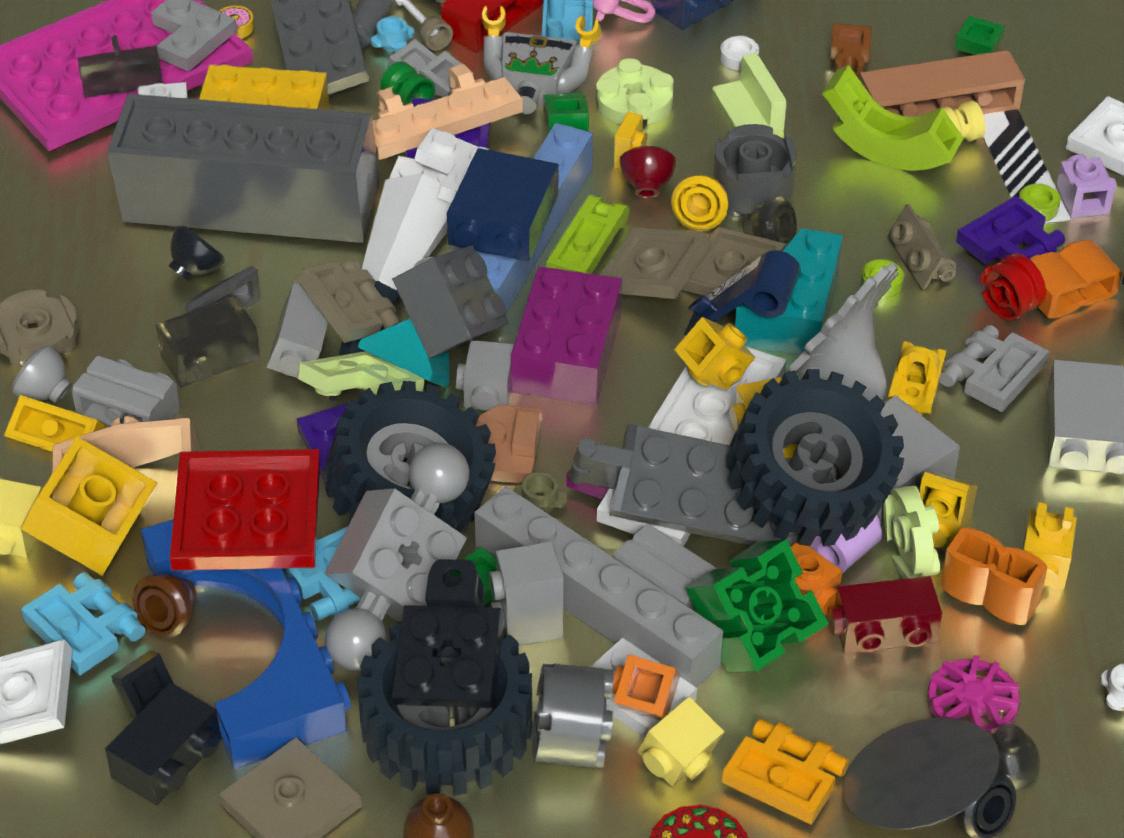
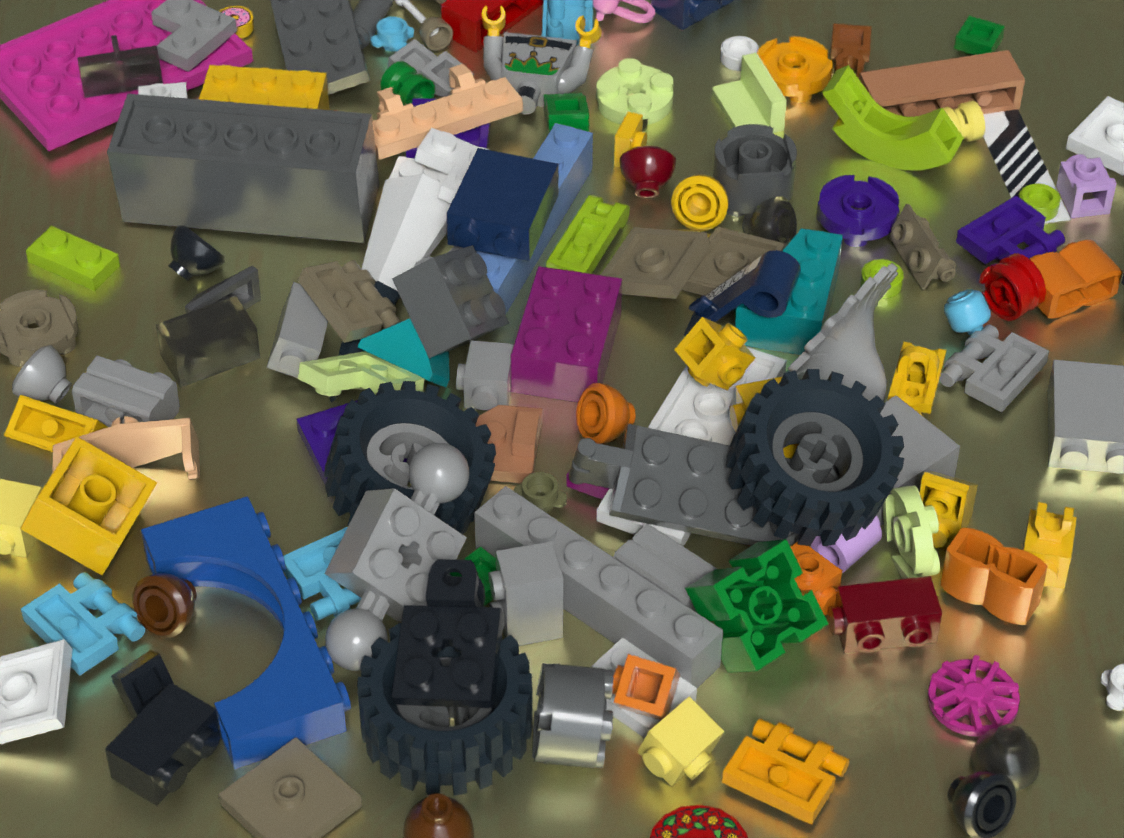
(73, 258): none -> lime plate
(246, 510): red plate -> none
(603, 413): none -> orange brick
(800, 82): none -> light orange plate
(855, 225): none -> dark purple plate
(921, 773): flat silver sticker -> none
(967, 311): none -> medium azure piece

